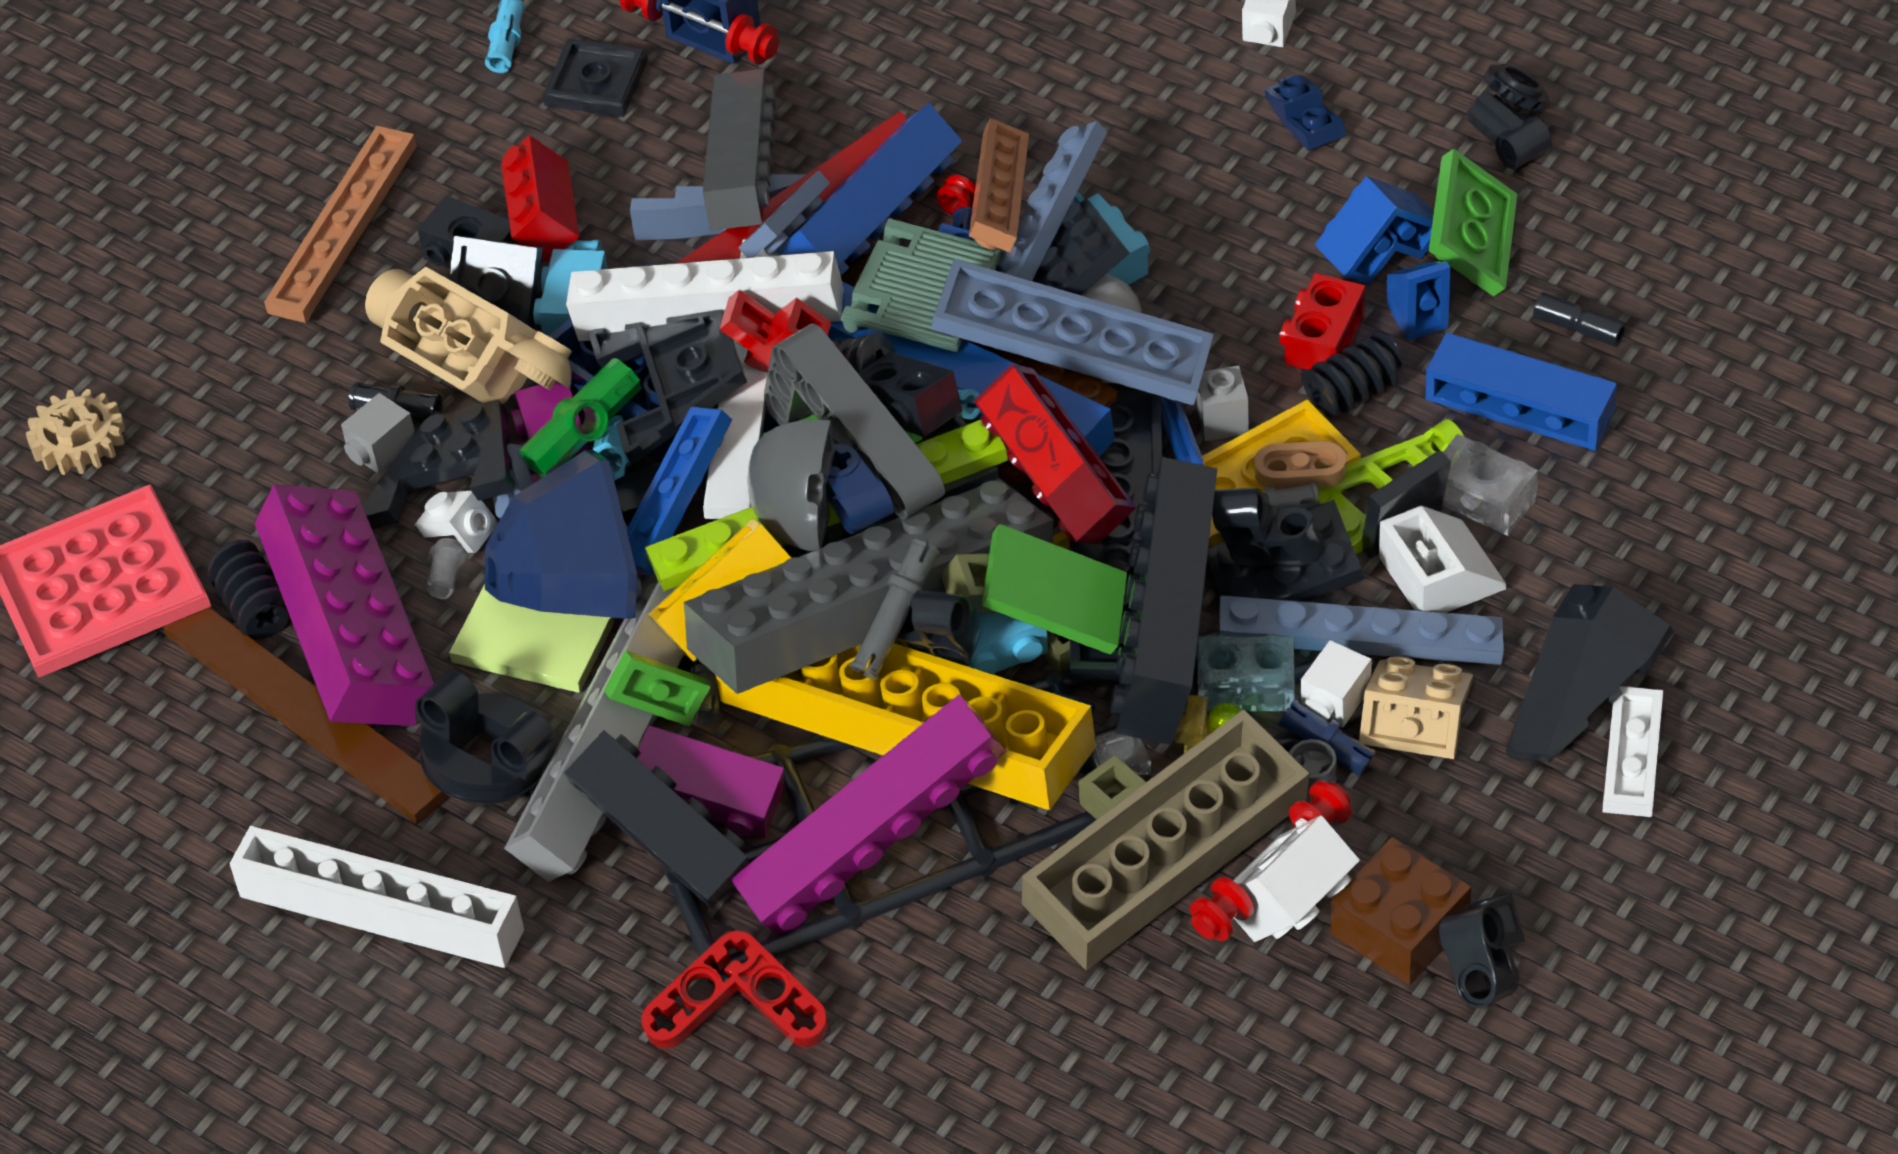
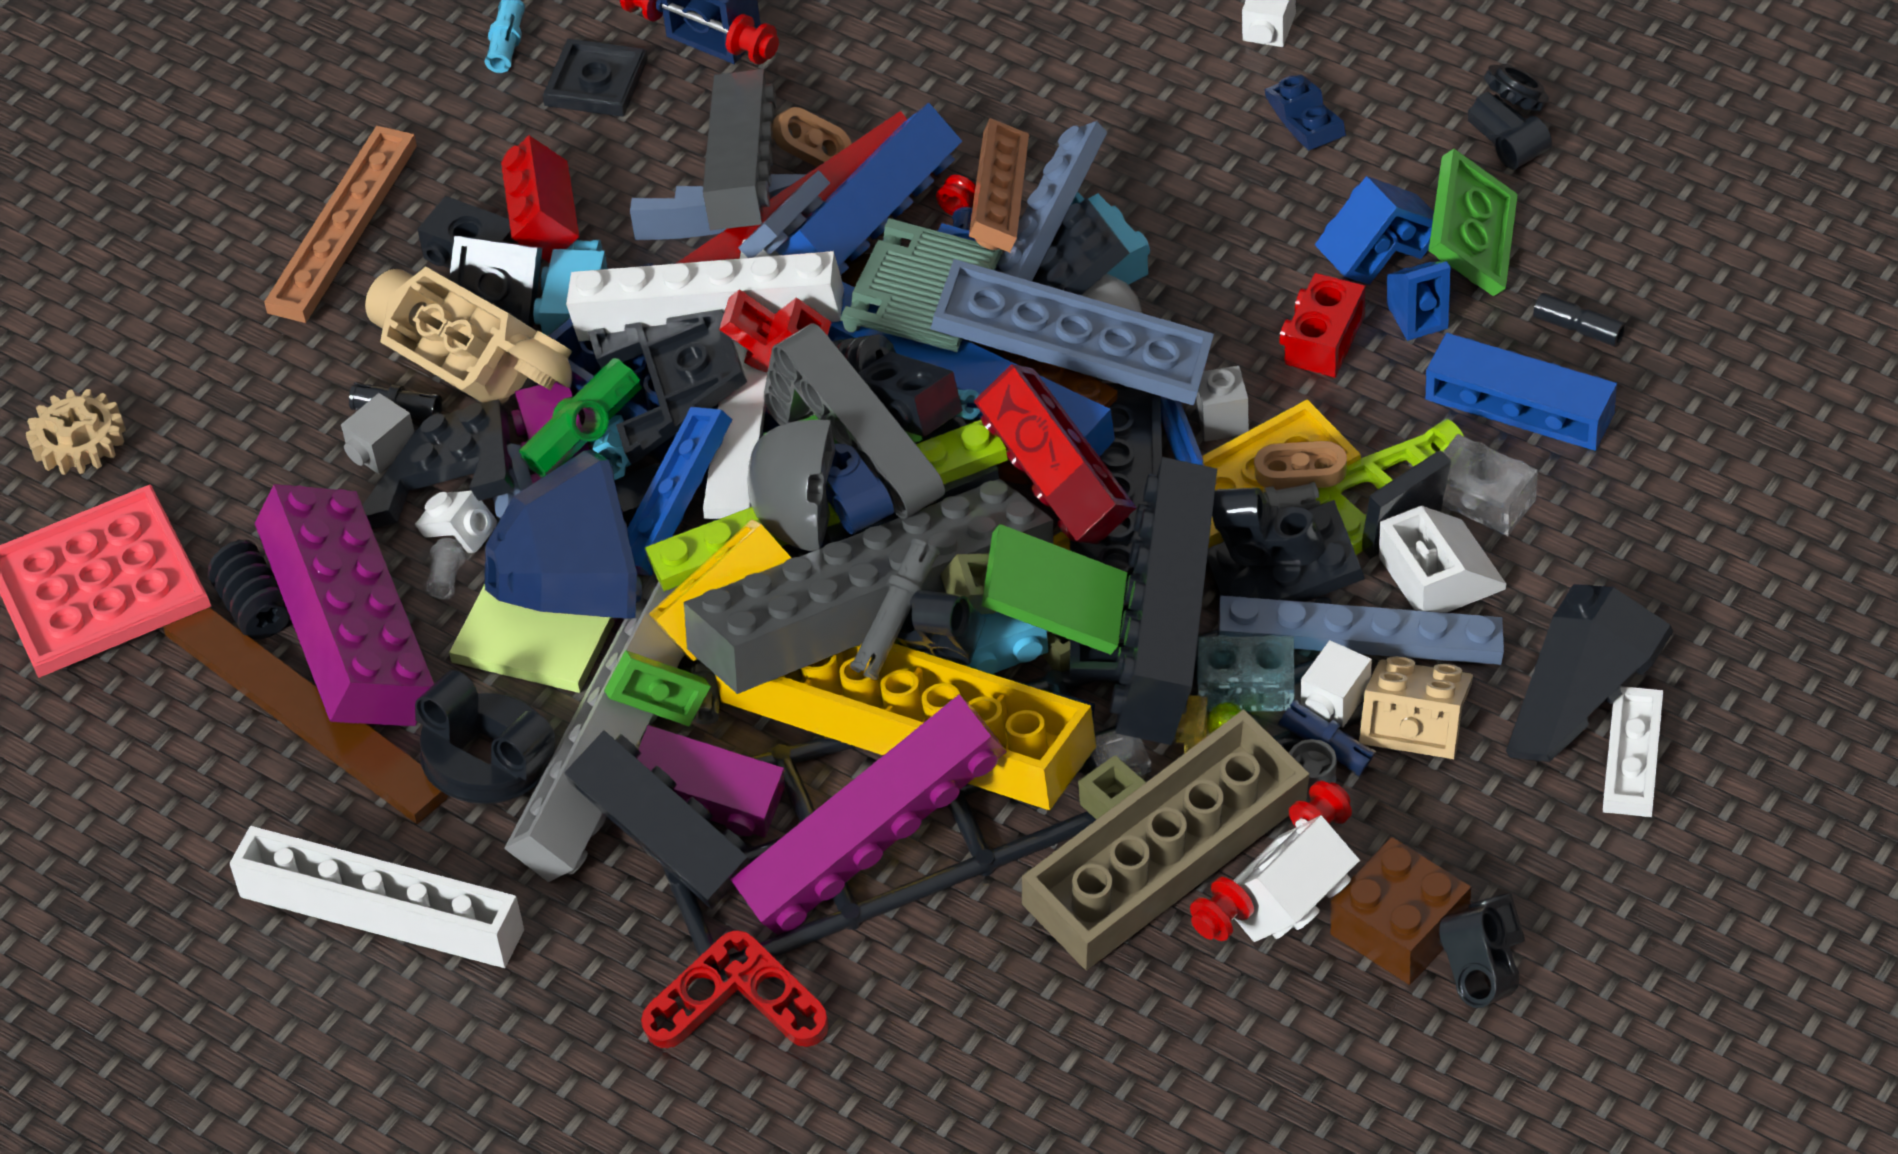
(808, 136): none -> medium nougat plate
(1353, 373): black piece -> none

